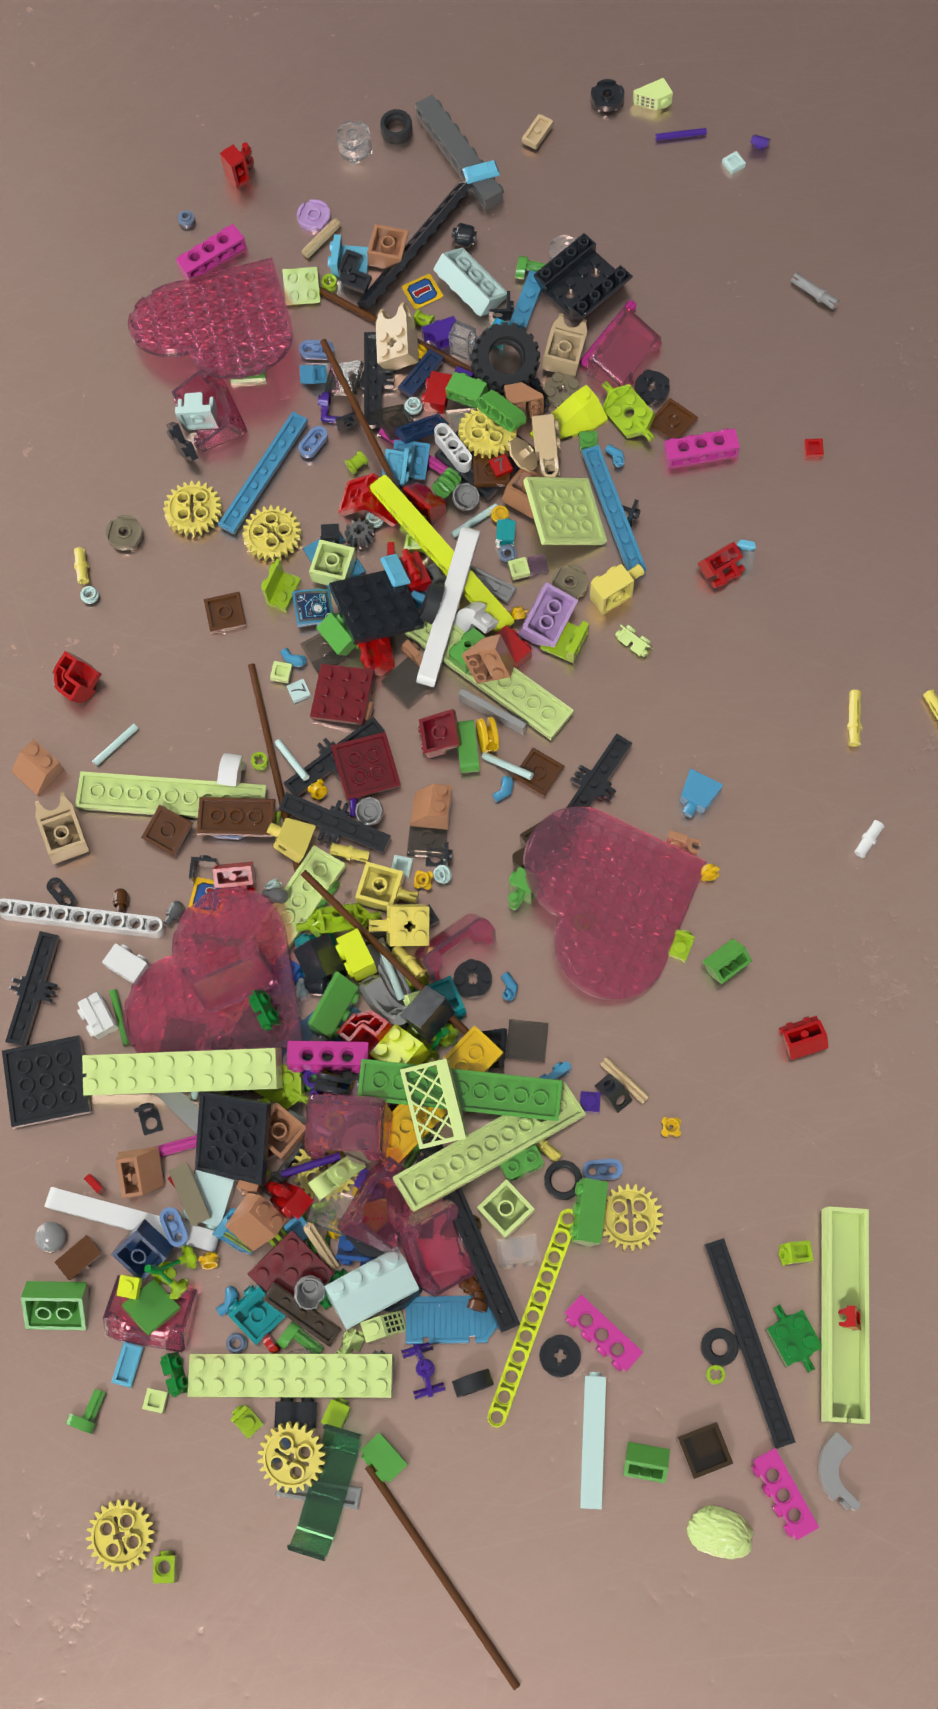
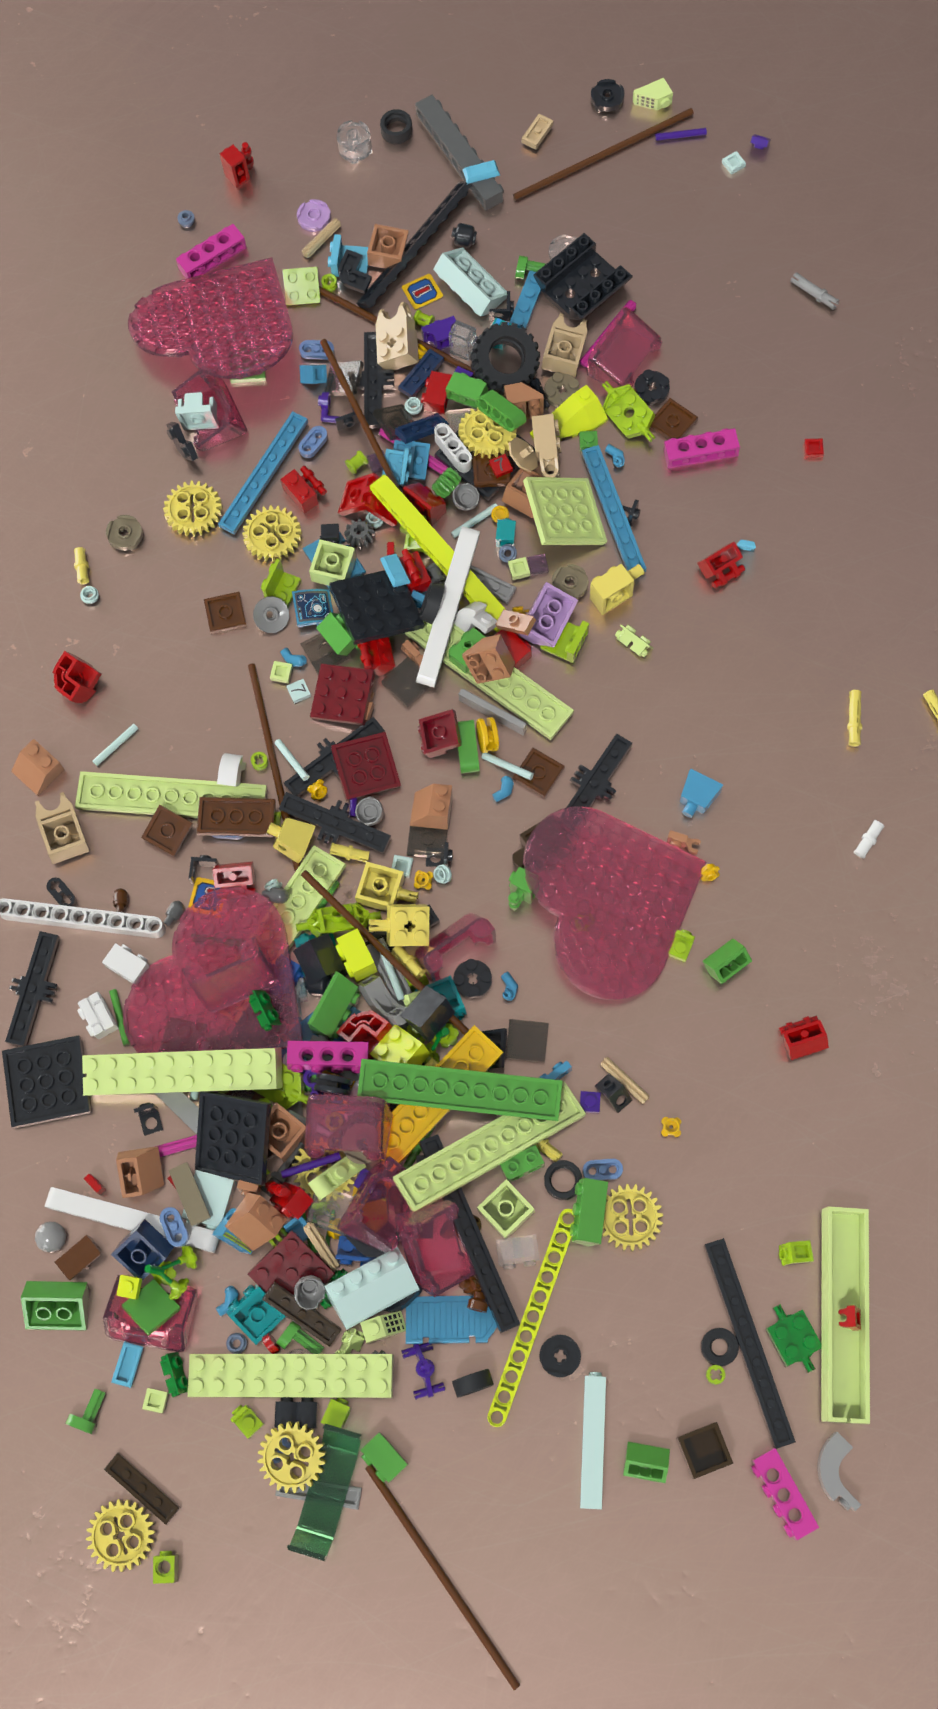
(142, 1488): none -> dark brown tile
(209, 1260): yellow plate -> none
(279, 618): none -> light grey dish
(299, 491): none -> red brick
(374, 463): none -> clear purple tile
(451, 1099): yellowish green fence -> none
(515, 622): none -> plate
(603, 154): none -> reddish brown piece
(630, 1350): dark pink brick -> none
(720, 1532): yellowish green hair -> none

